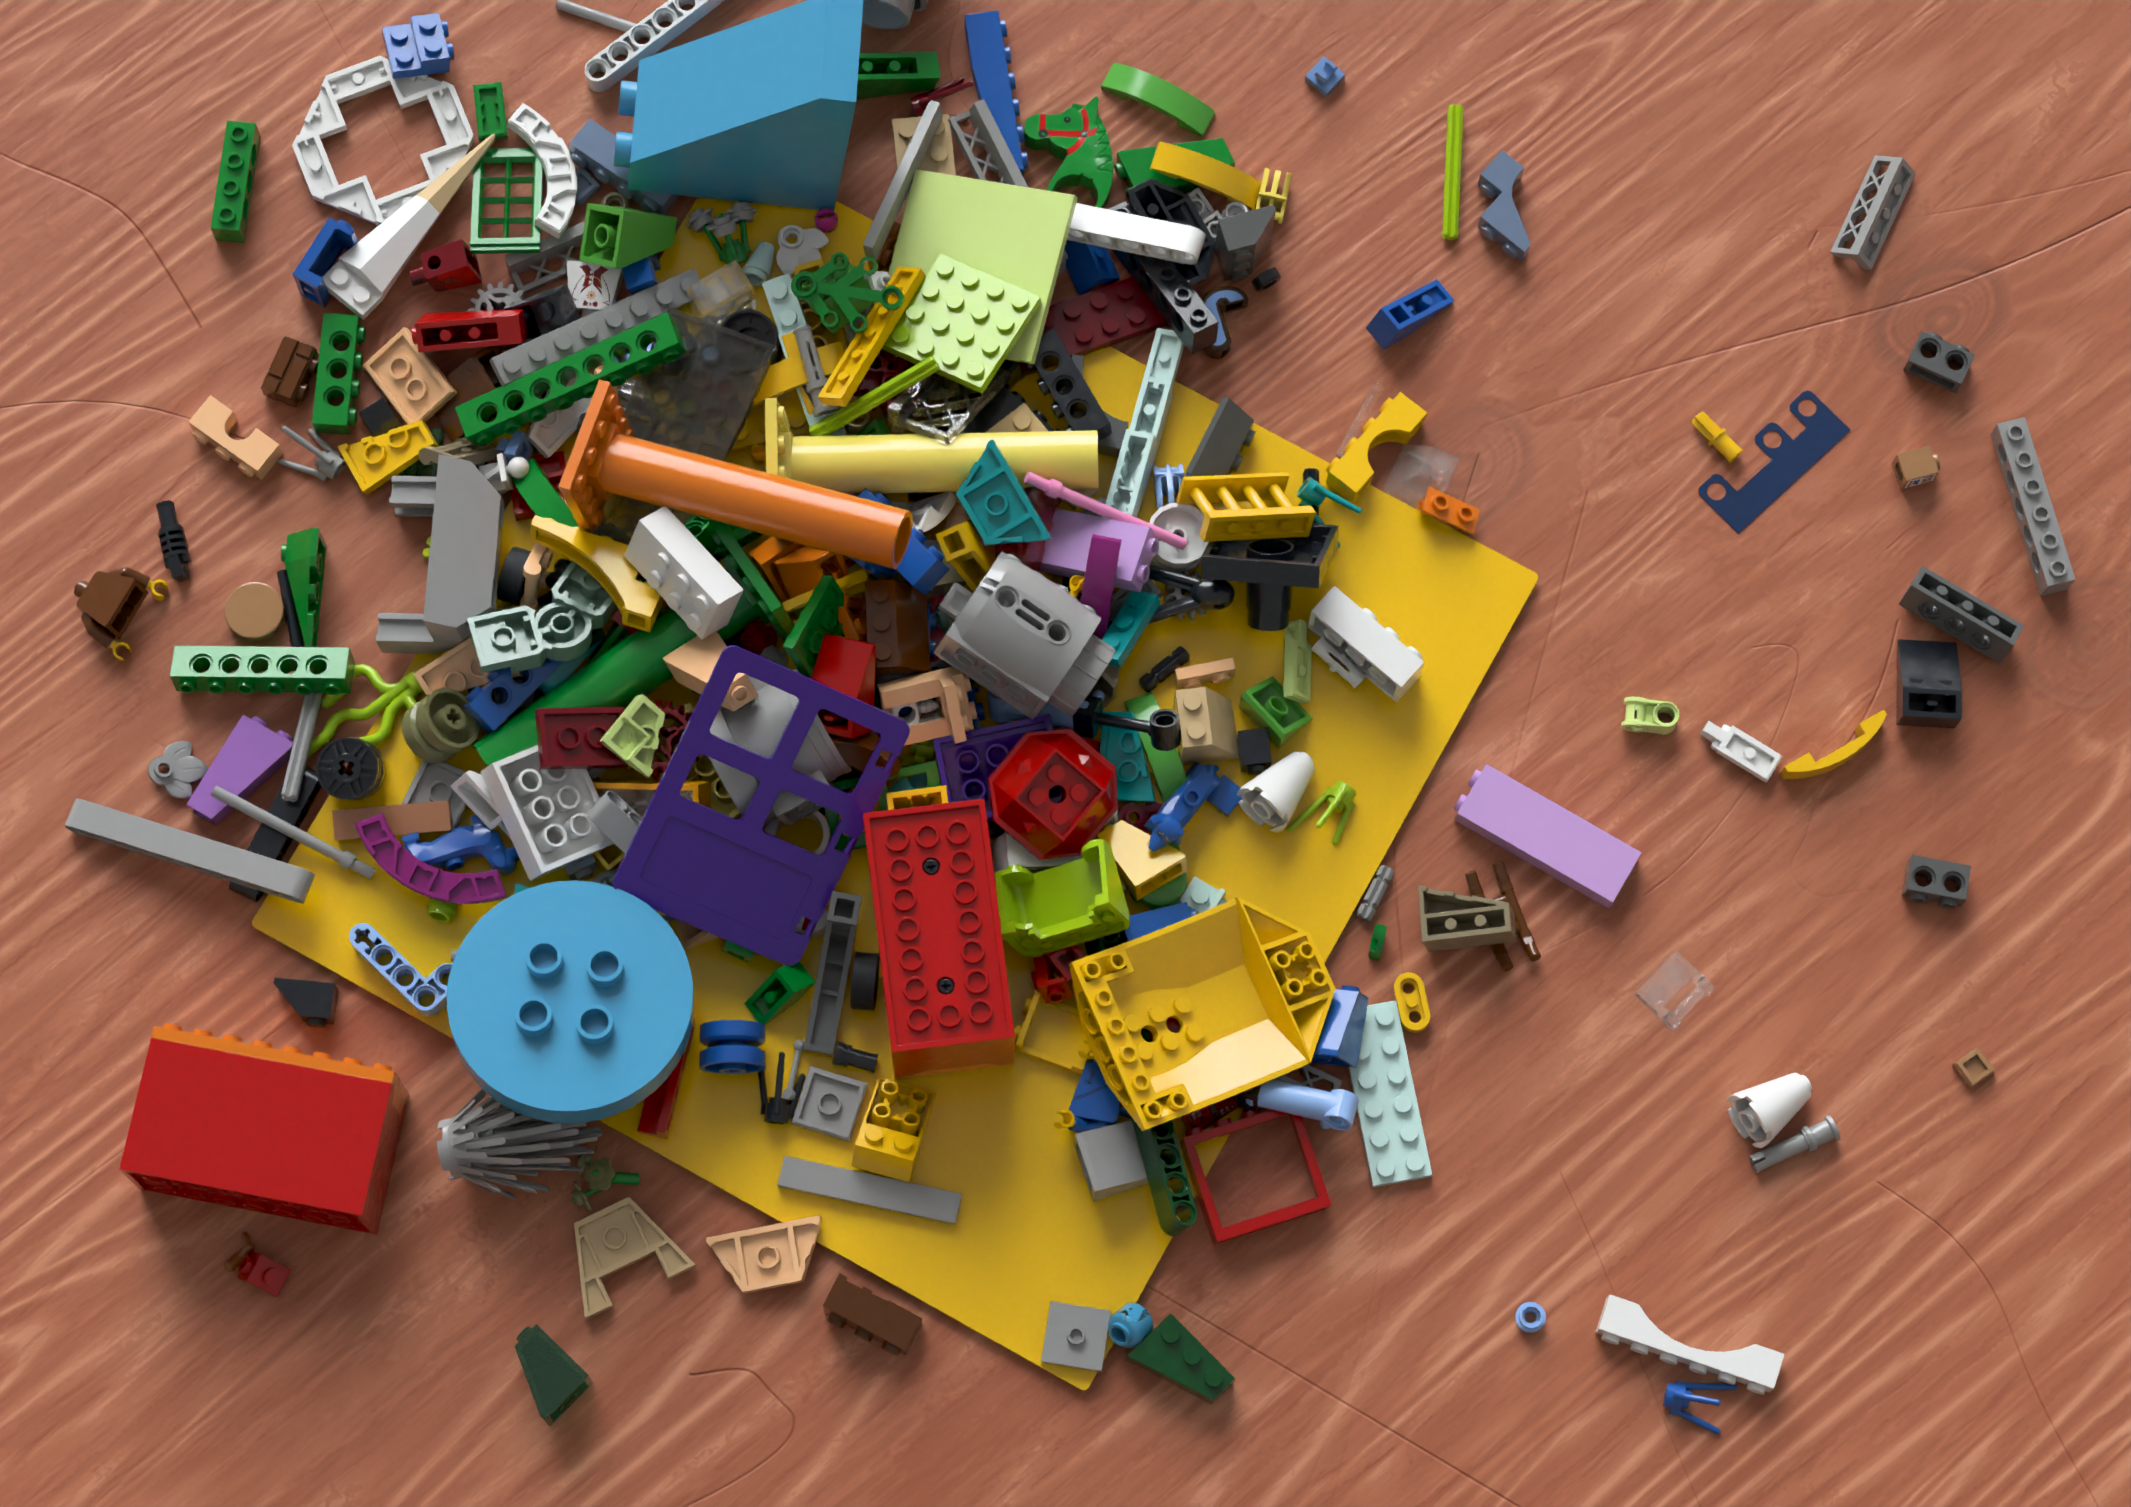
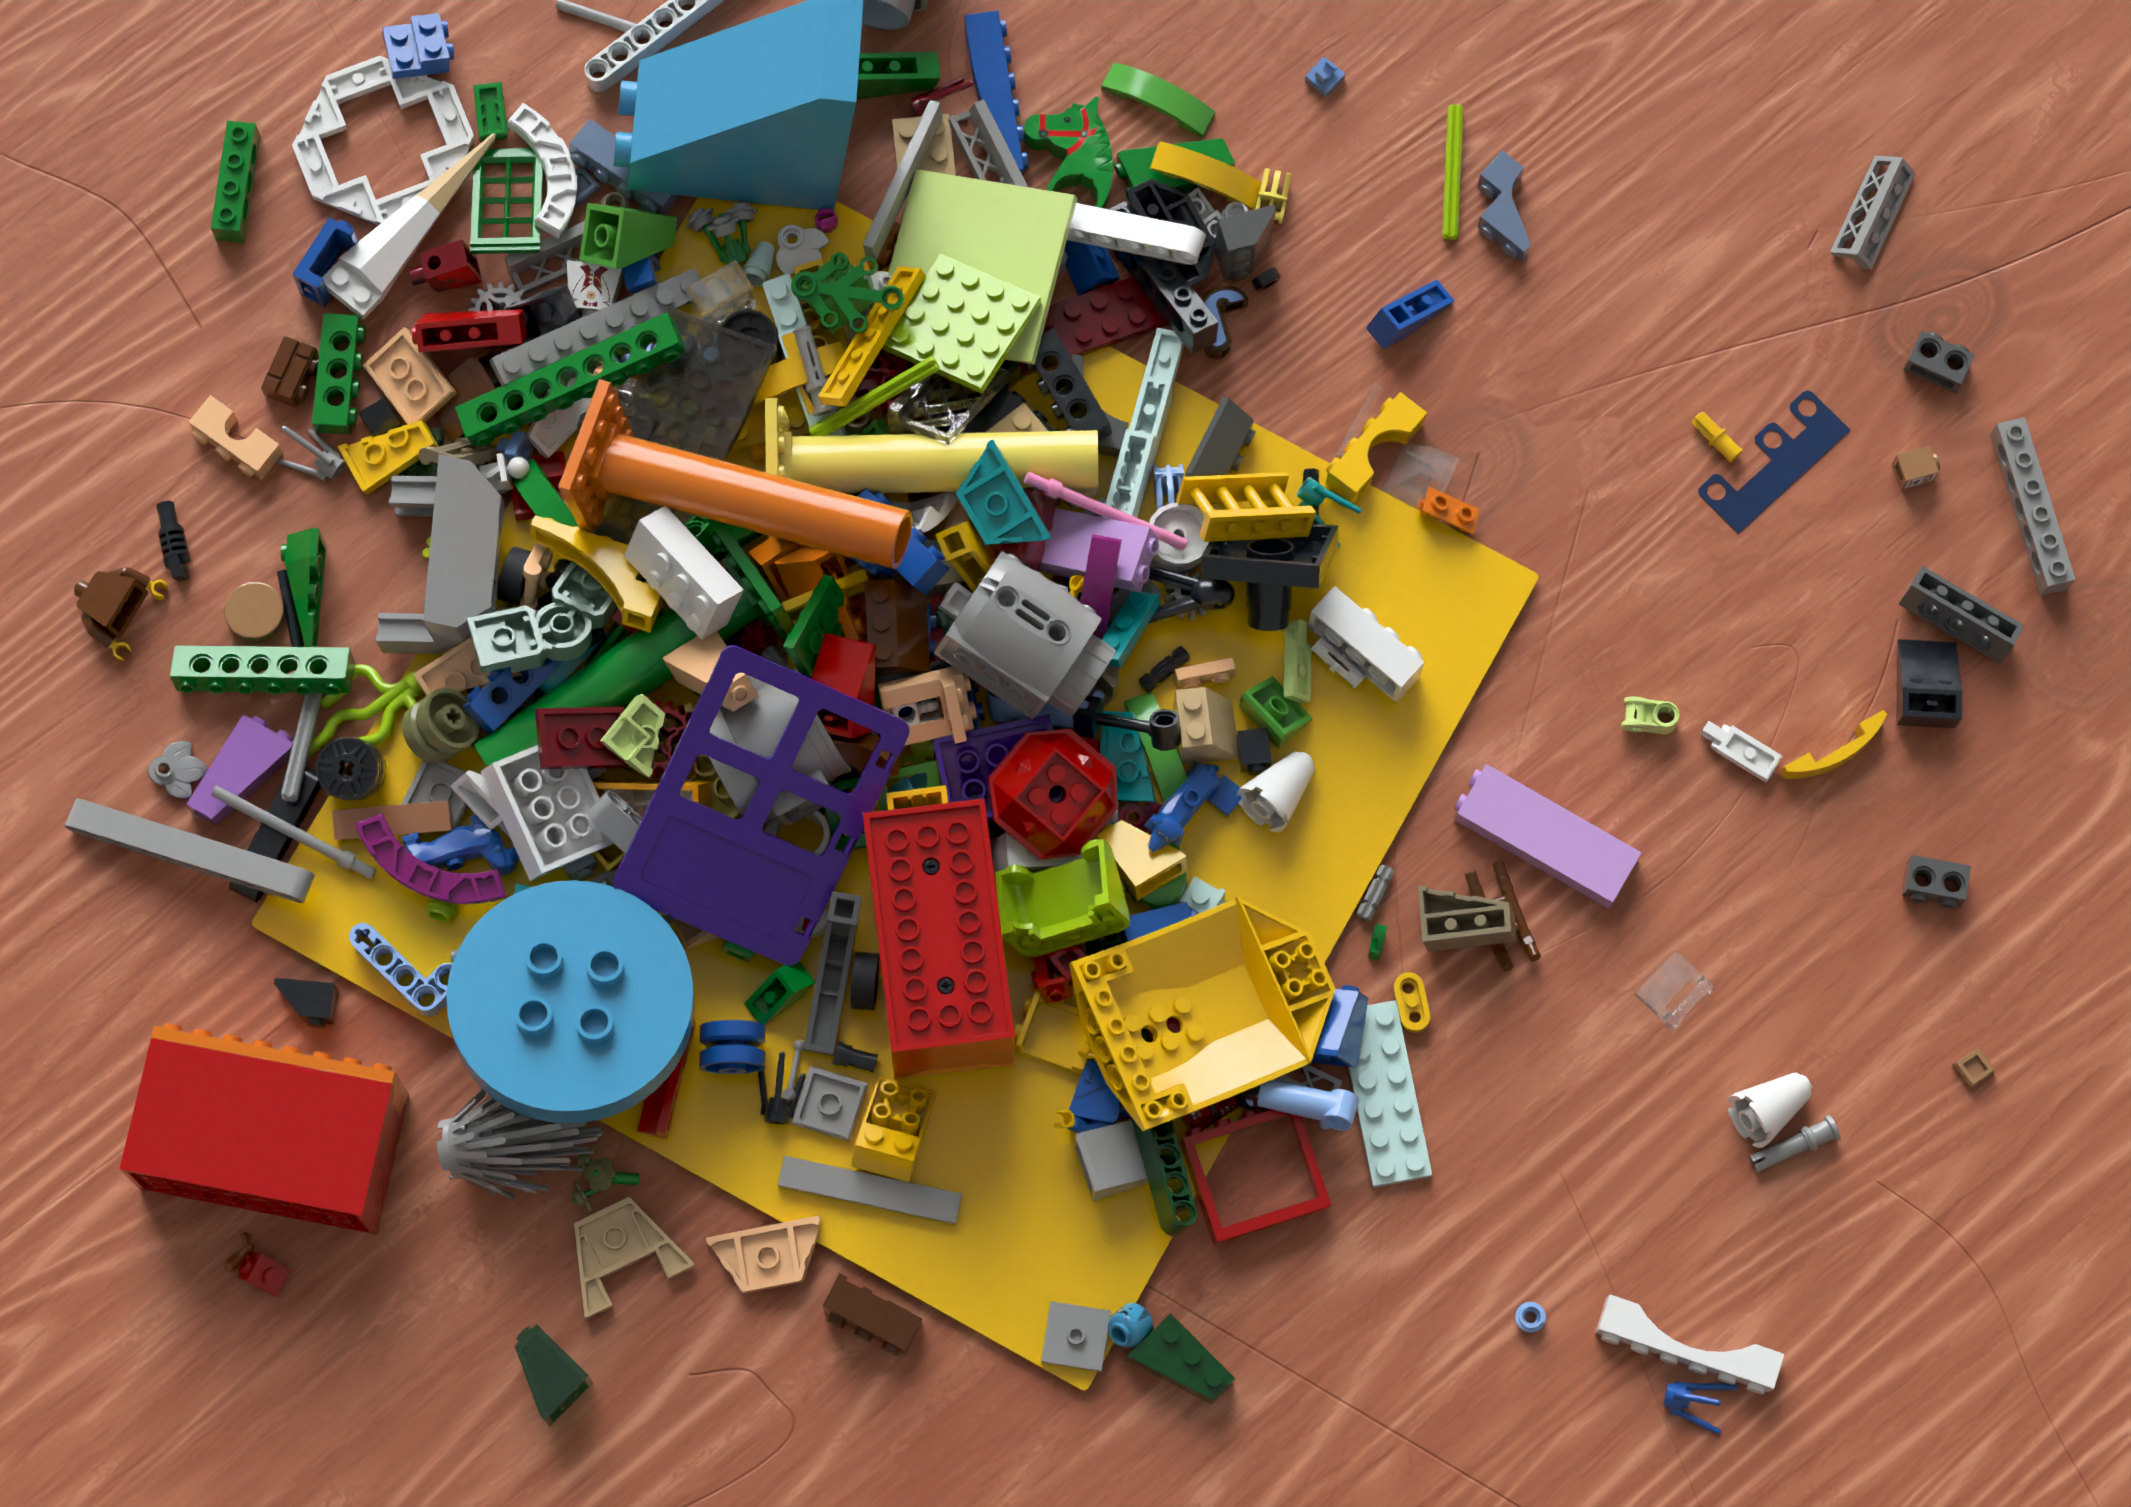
(1339, 799): lime plant -> none

